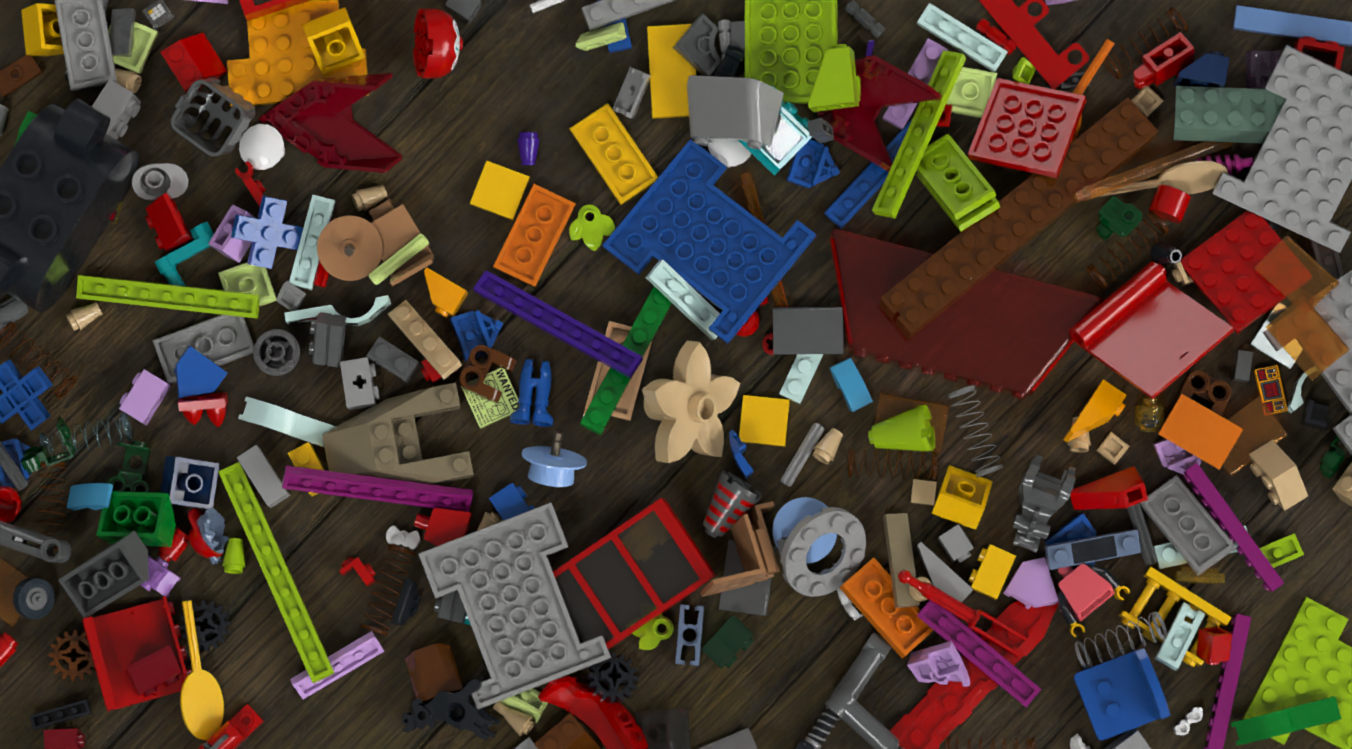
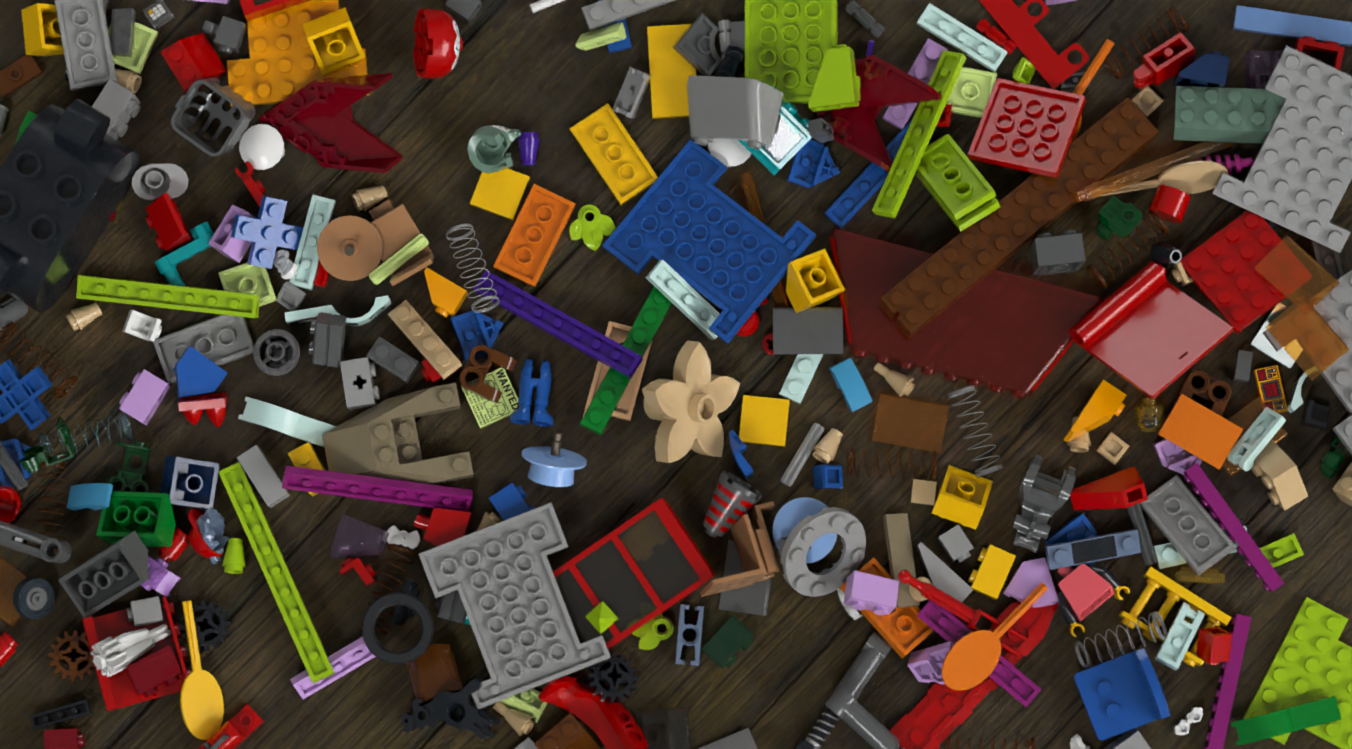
(117, 653): none -> white piece
(142, 326): none -> white bracket
(145, 611): none -> light grey brick
(228, 34): none -> dark grey brick
(284, 264): none -> white piece
(357, 539): none -> clear purple slope
(369, 623): none -> black tyre
(464, 237): none -> light grey piece
(489, 146): none -> sand green piece
(601, 617): none -> lime slope
(812, 281): none -> yellow slope
(828, 477): none -> blue slope
(871, 593): none -> lavender brick
(899, 382): none -> tan cone
(905, 431): lime cone -> none
(978, 652): none -> orange piece
(1056, 253): none -> dark grey brick
(1256, 439): none -> light aqua plate

